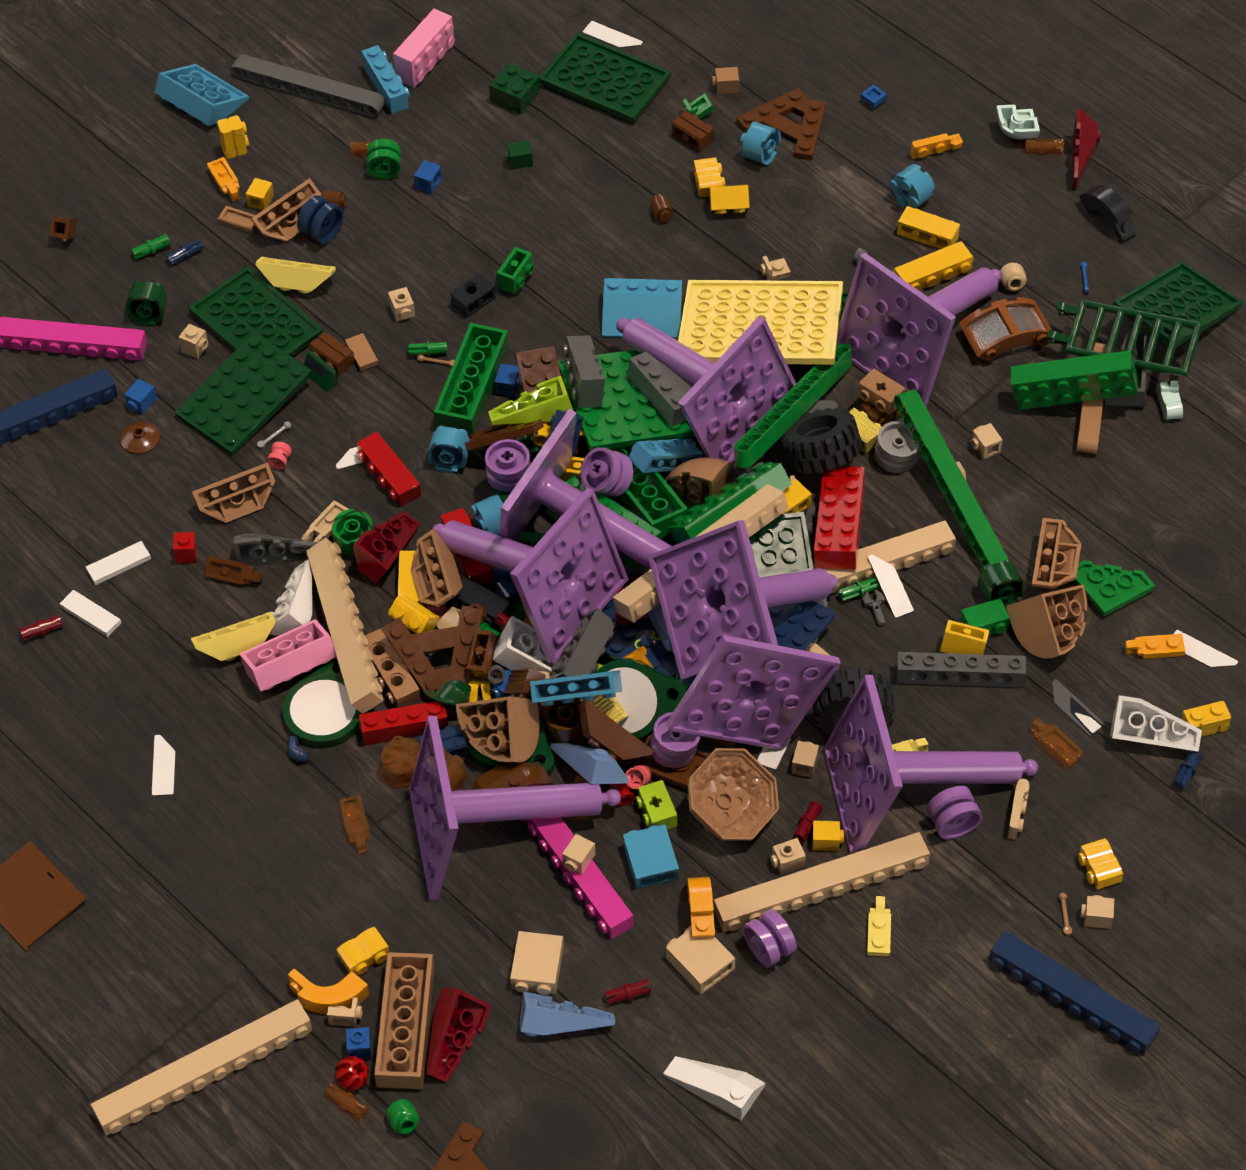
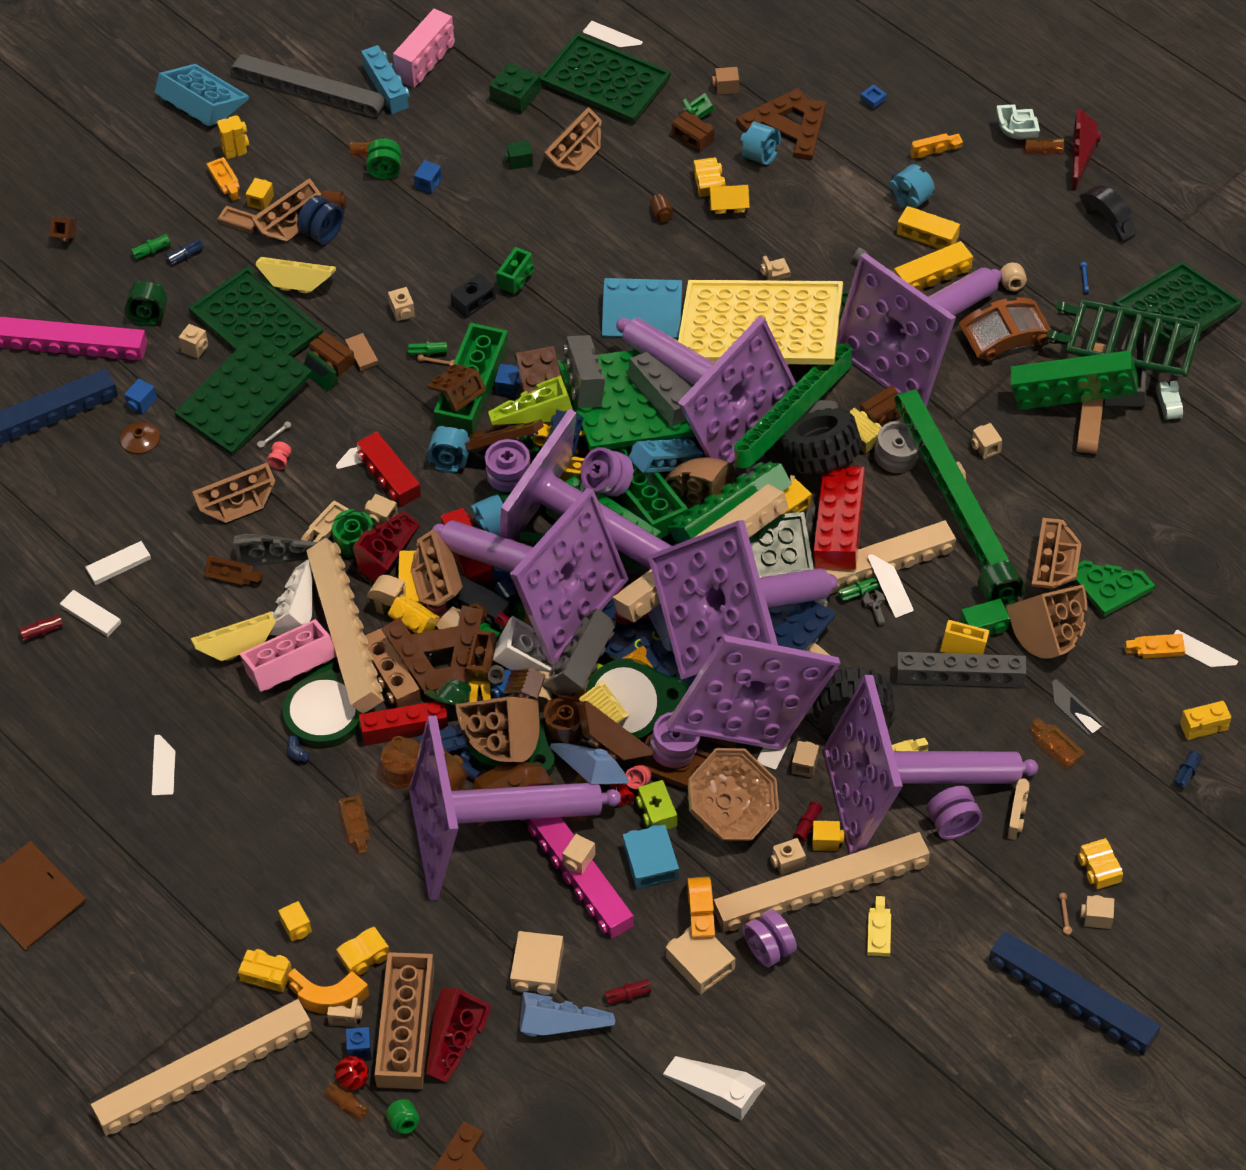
(185, 547): red brick -> none
(265, 970): none -> yellow brick
(295, 921): none -> yellow brick
(381, 509): none -> tan brick
(385, 592): none -> tan brick
(459, 385): none -> reddish brown bracket
(472, 773): none -> dark blue arm
(576, 143): none -> medium nougat wedge
(576, 686): dark azure brick -> none
(879, 391): medium nougat brick -> none
(1148, 724): white wedge -> none

